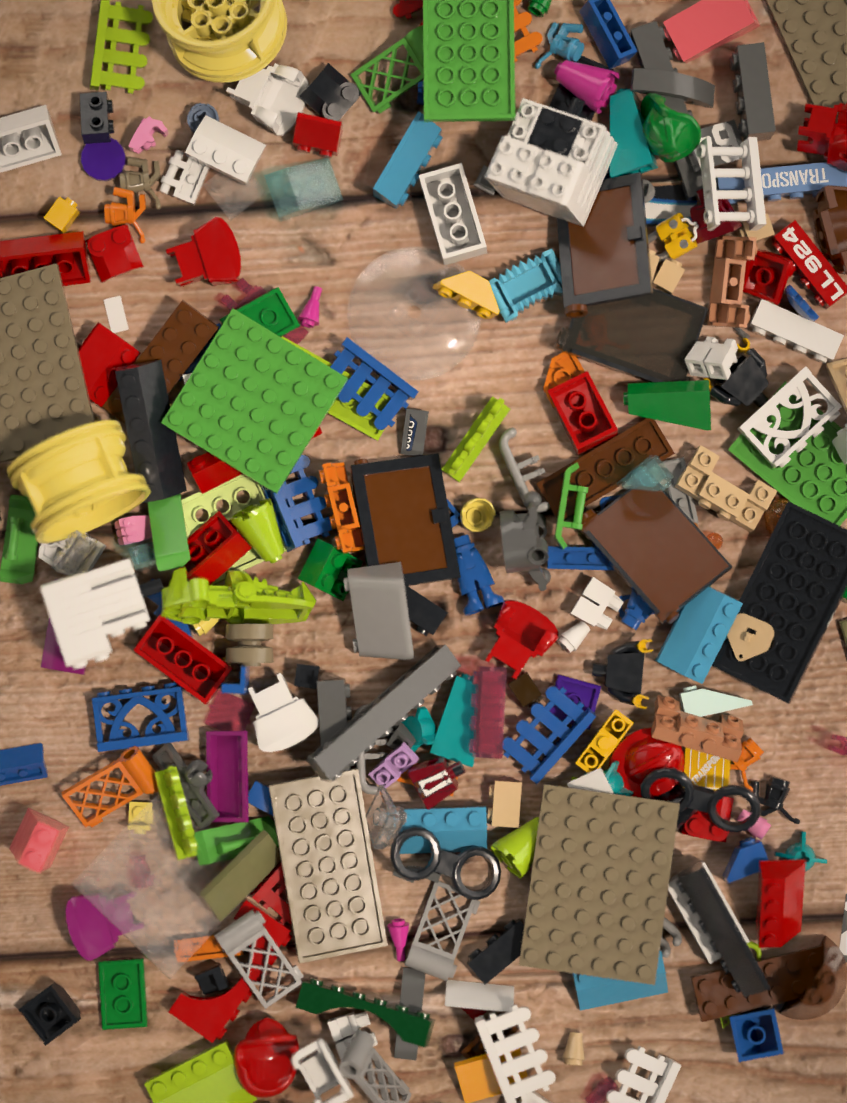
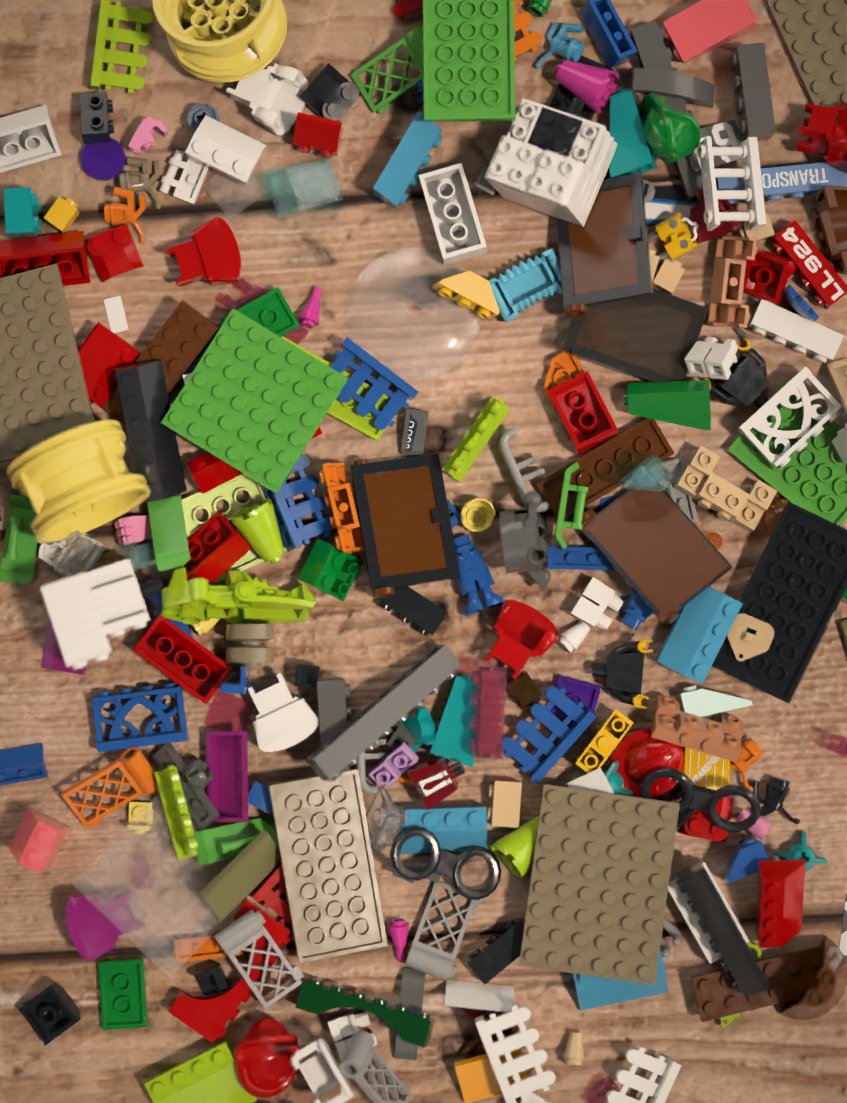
(22, 213): none -> teal brick
(380, 611): light grey windscreen -> none
(756, 1034): blue slope -> none

